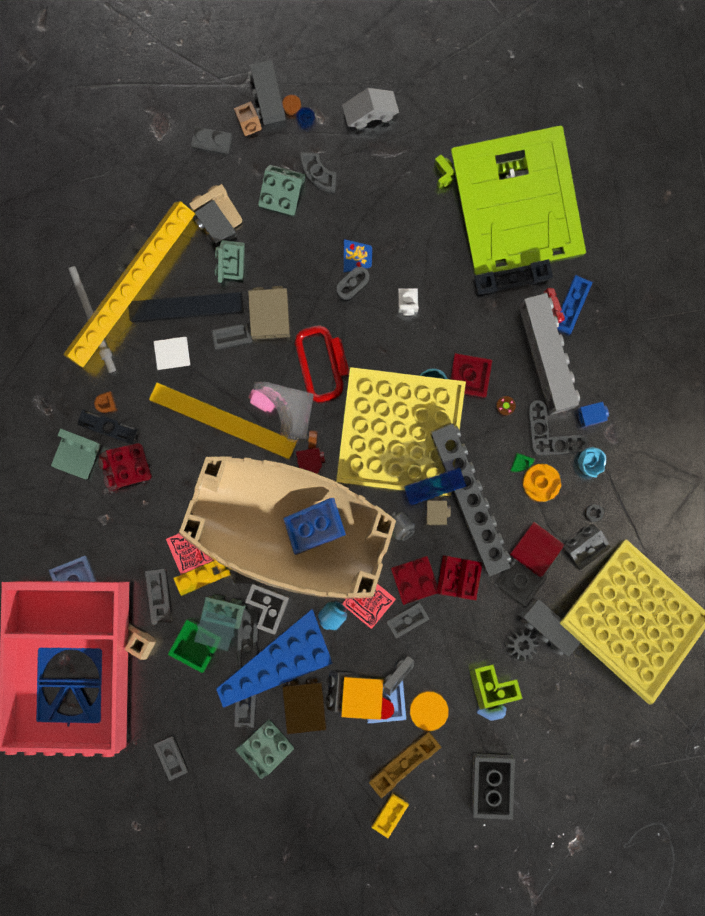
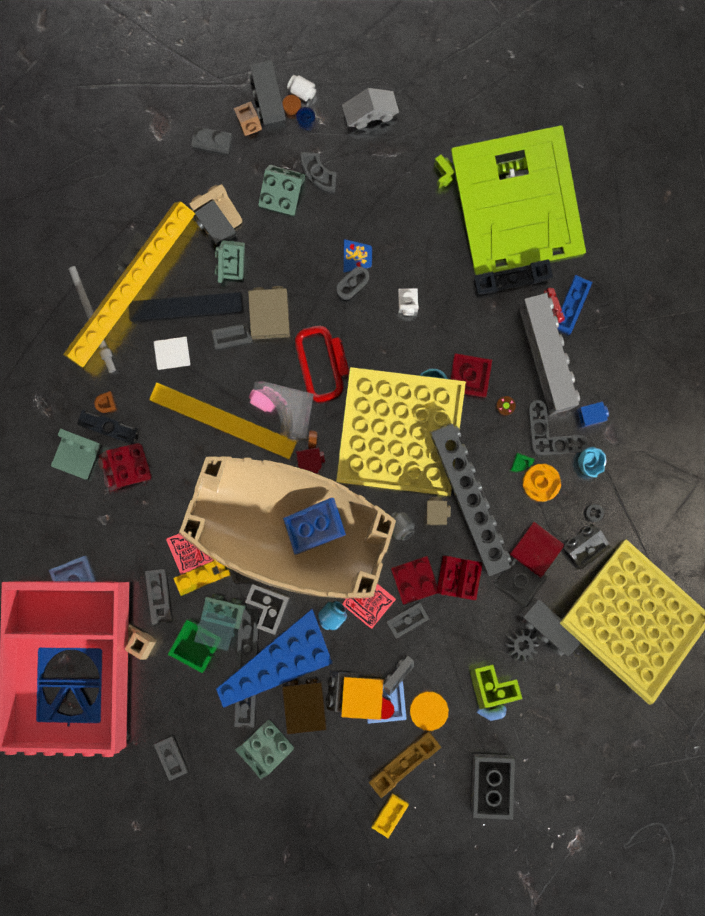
(301, 87): none -> white brick
(434, 486): clear blue piece -> none

